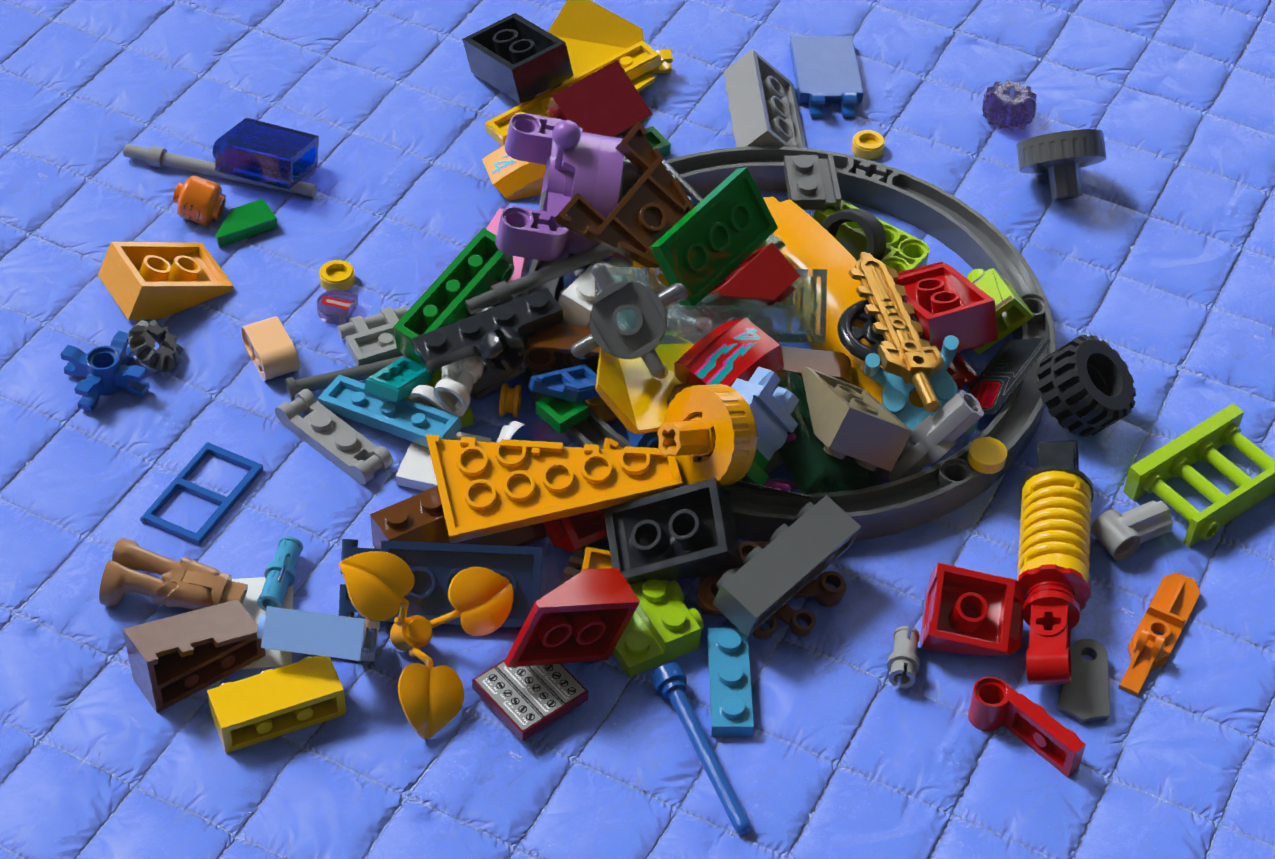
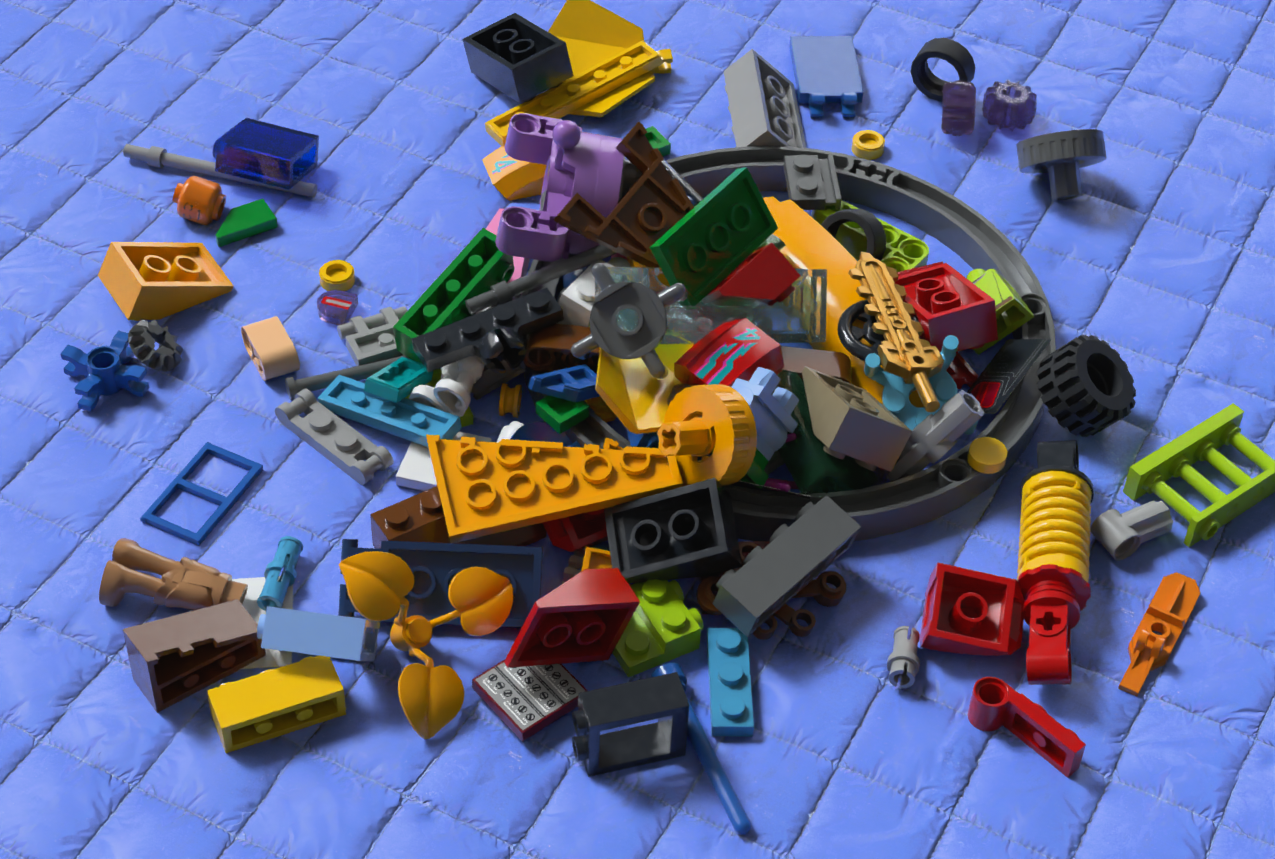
(602, 103): dark red brick -> none
(629, 704): none -> black window
(947, 50): none -> black tyre
(958, 108): none -> clear purple gear
(1088, 693): dark grey piece -> none

